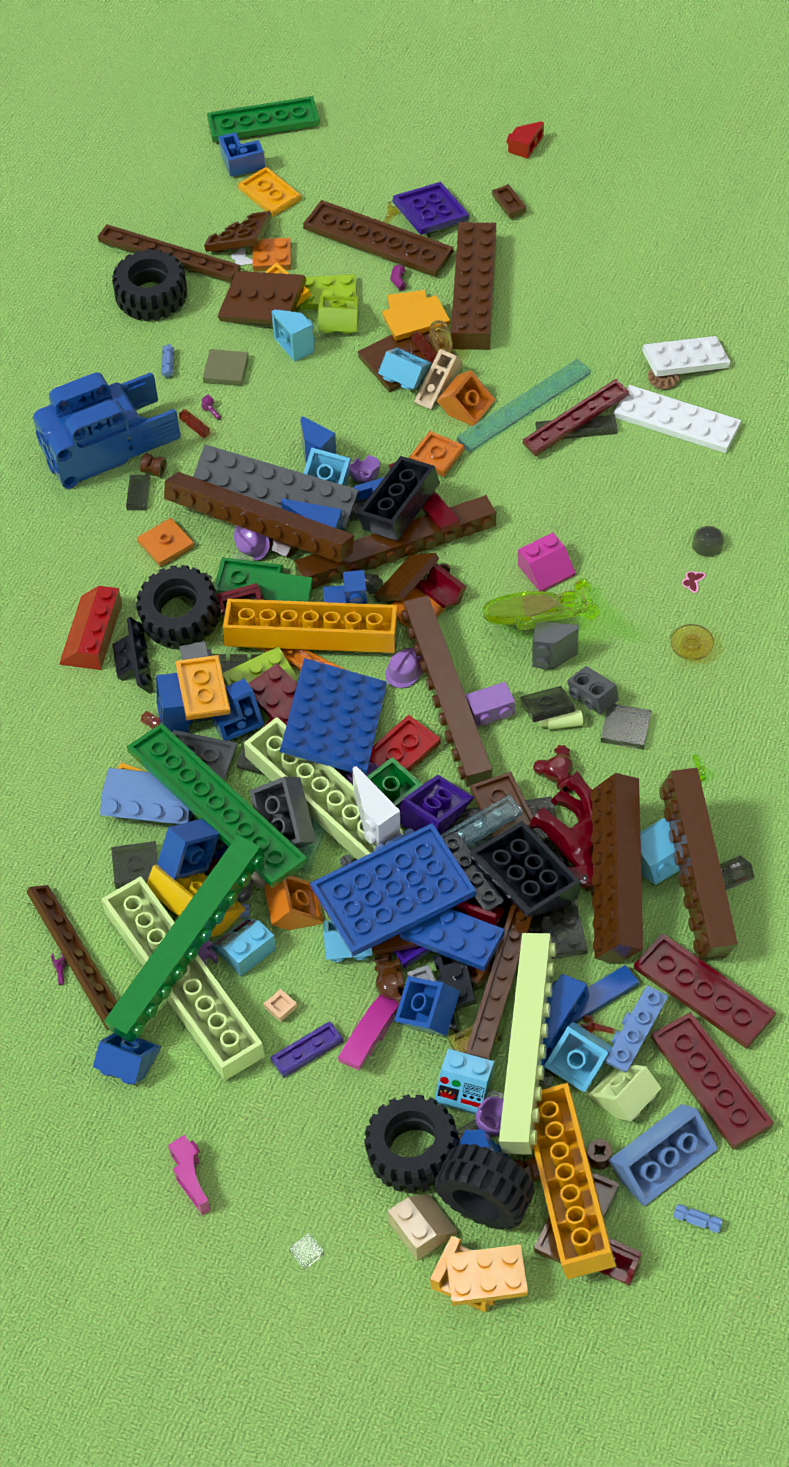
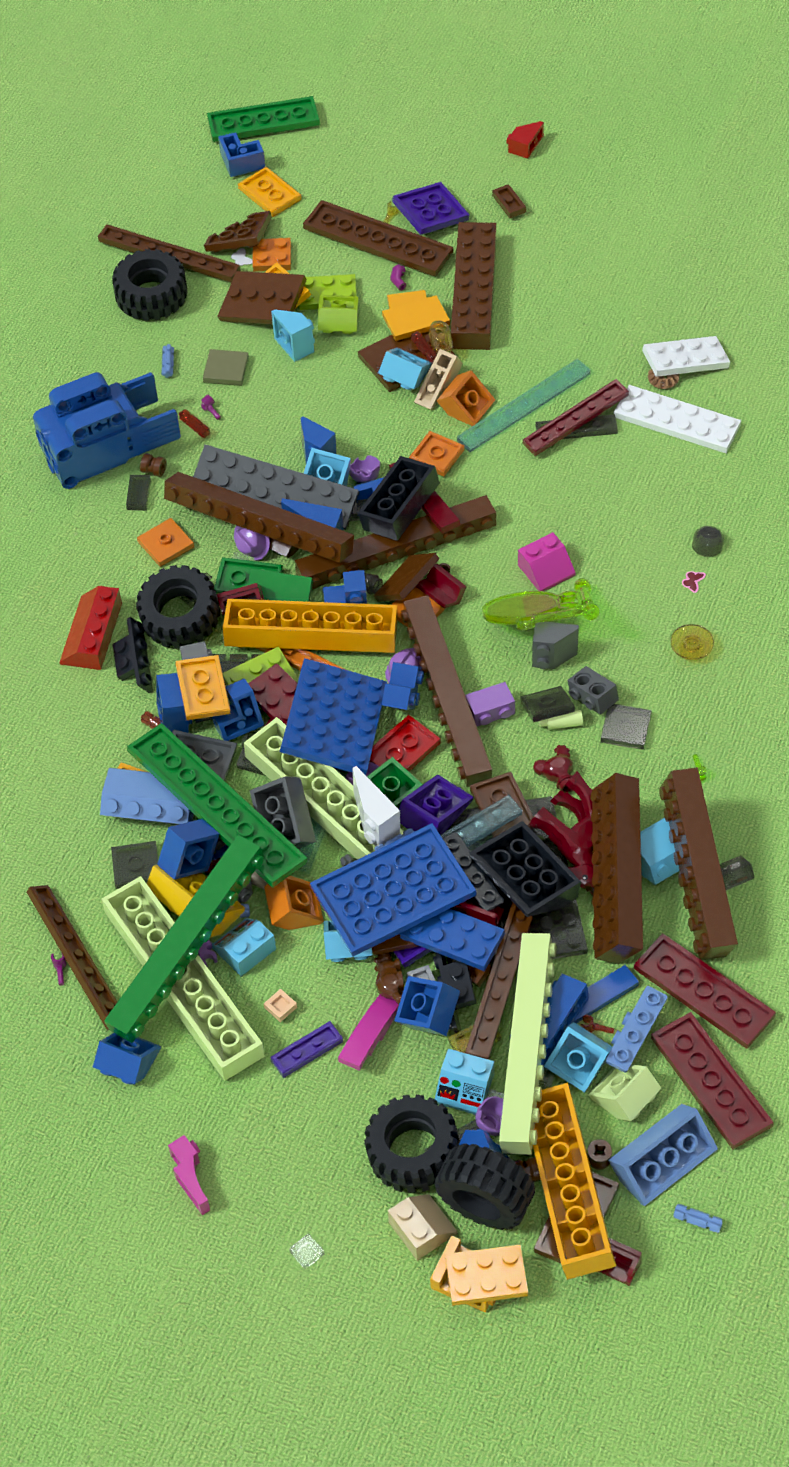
(403, 686): none -> blue brick

